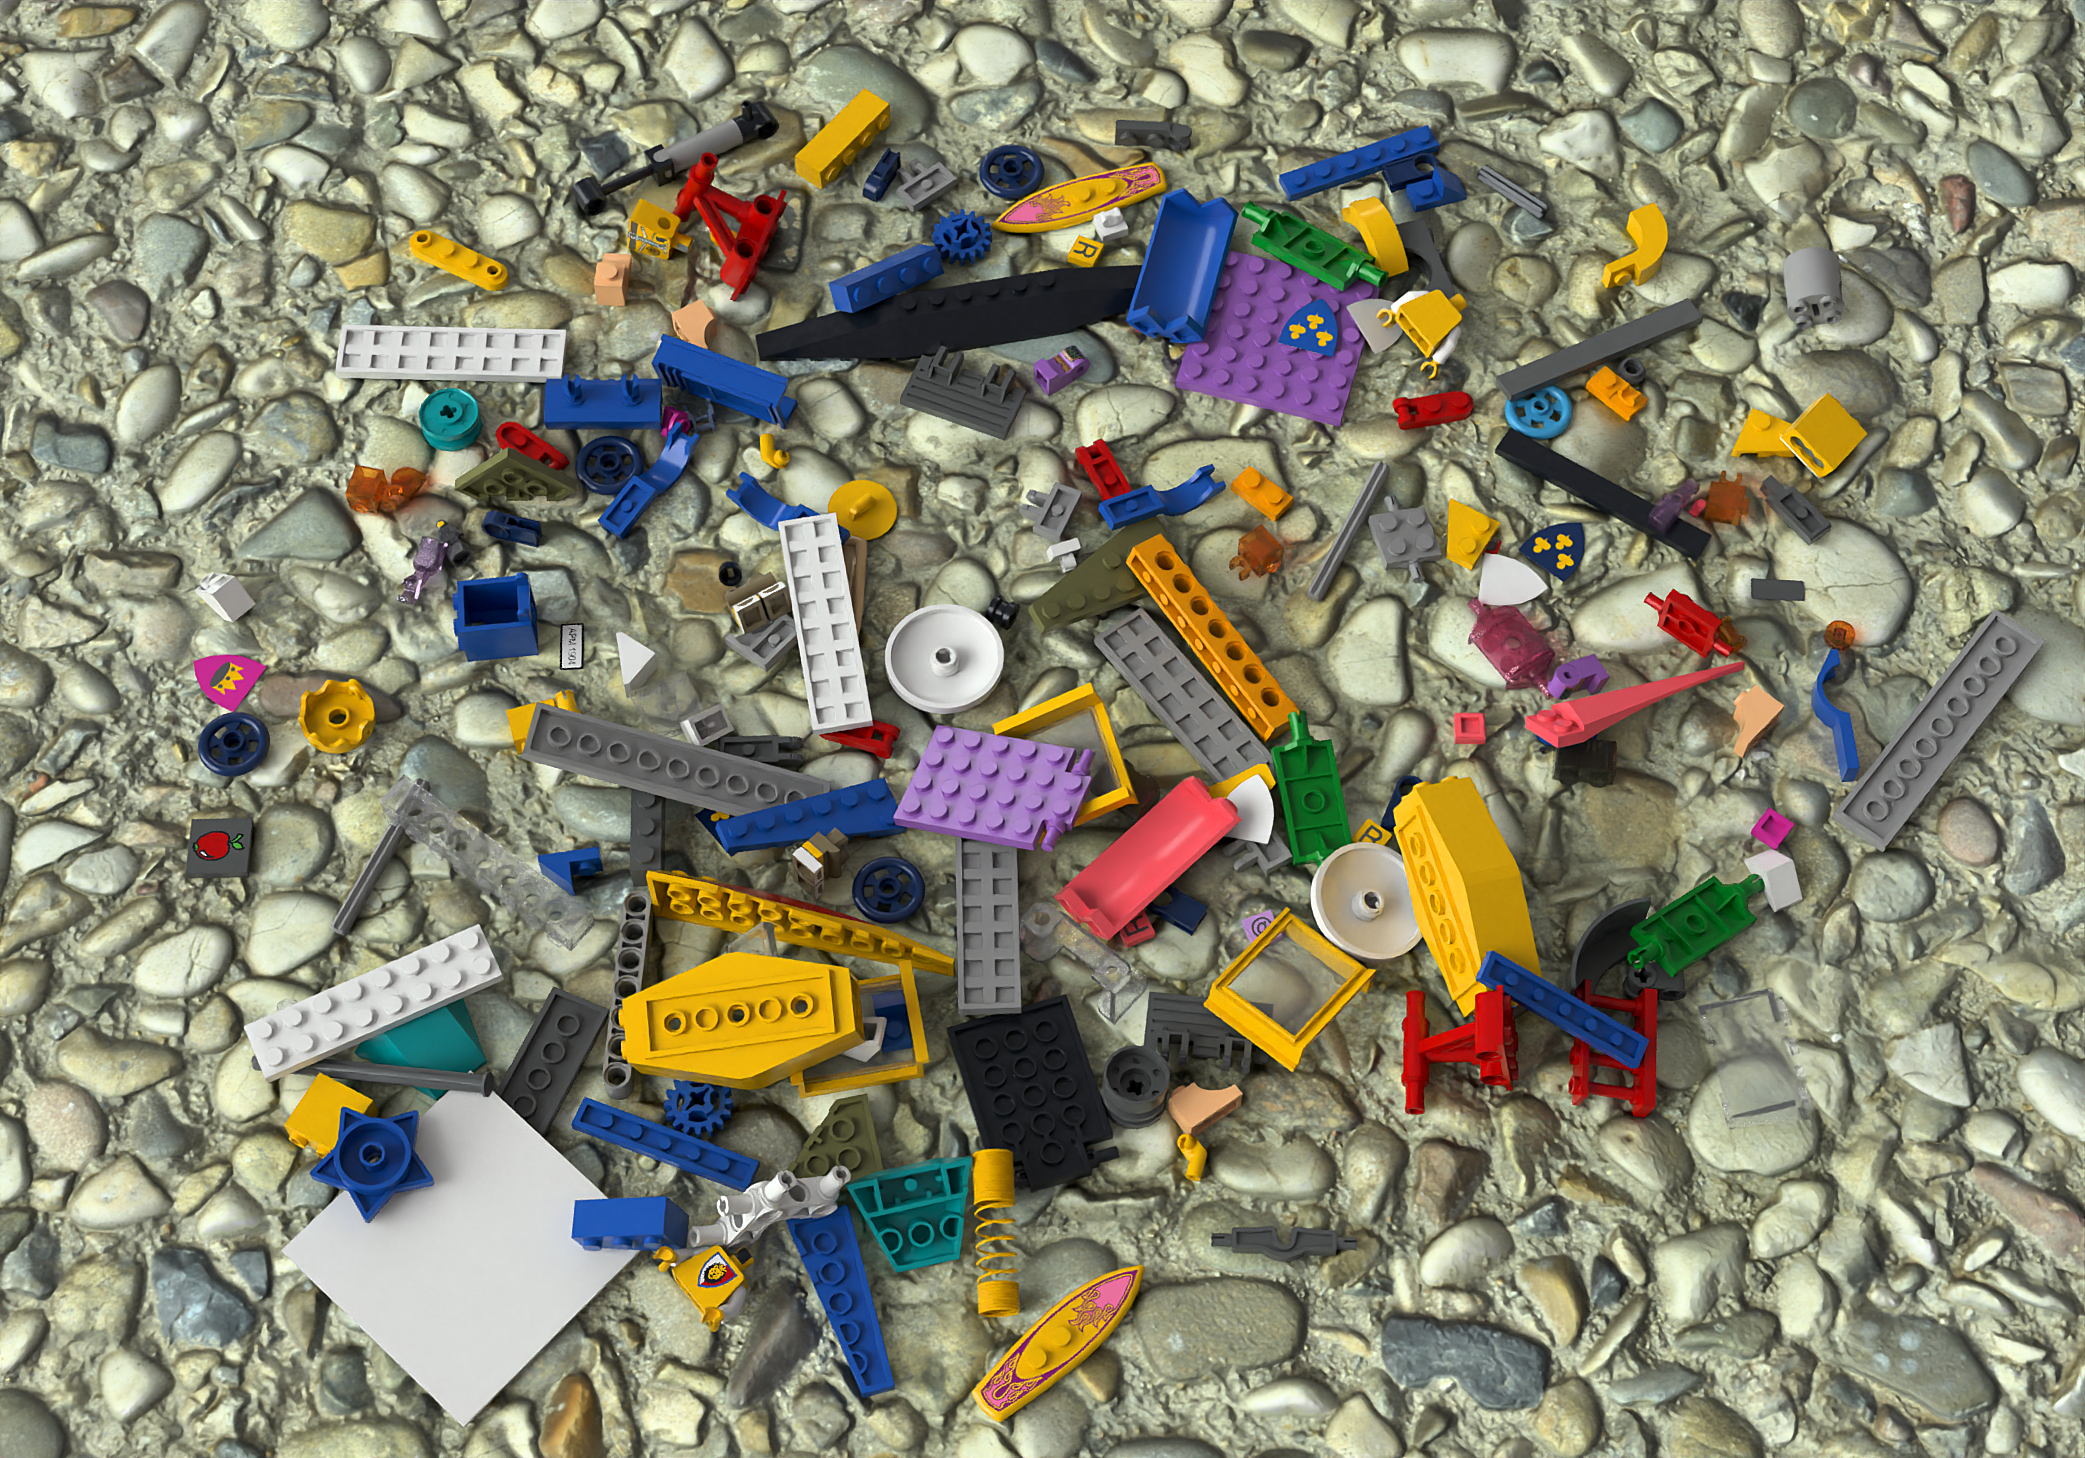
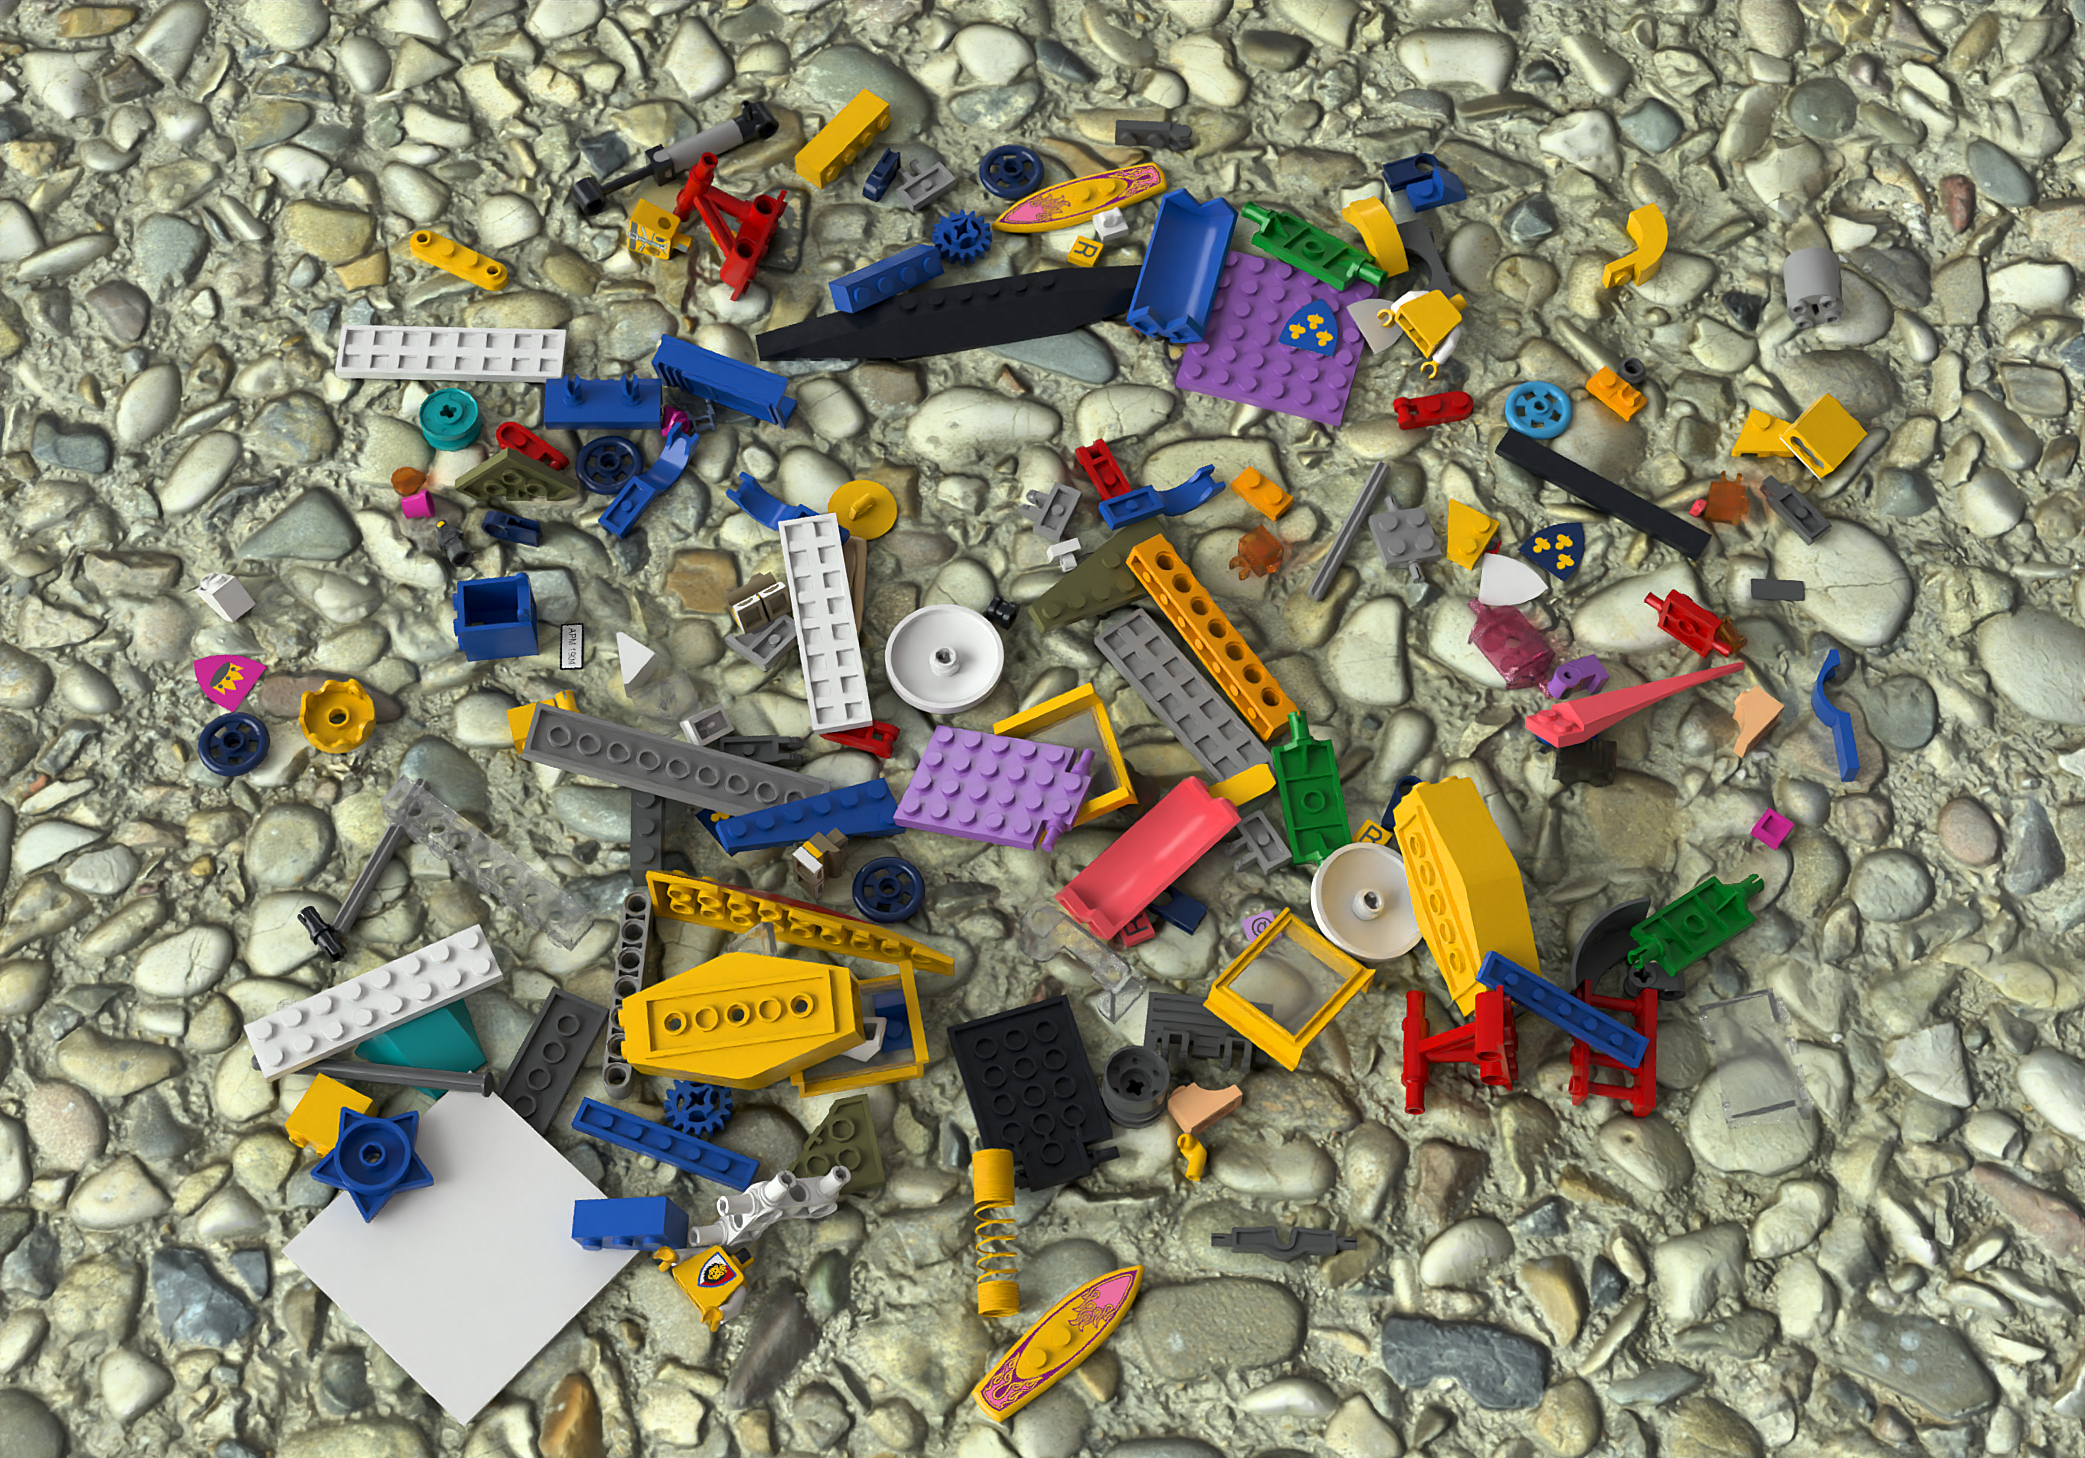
(220, 848): dark grey tile -> none
(322, 934): none -> black pin
(368, 490): clear orange brick -> none
(419, 505): none -> dark pink piece
(426, 563): clear purple piece -> none
(563, 865): blue slope -> none
(612, 279): light nougat arch -> none
(695, 323): light nougat arch -> none
(724, 575): black hinge -> none
(771, 456): yellow arm -> none
(839, 1278): blue wing -> none
(916, 1210): teal wedge -> none
(964, 400): dark grey hinge -> none
(987, 928): light grey plate -> none
(1060, 369): medium lavender leg -> none
(1254, 809): white sticker -> none
(1356, 163): blue plate -> none
(1469, 728): coral tile -> none
(1513, 191): axle -> none
(1599, 350): dark grey tile -> none
(1671, 506): clear purple piece -> none
(1779, 878): white slope -> none
(1839, 635): clear orange tile -> none
(1938, 730): light grey plate -> none

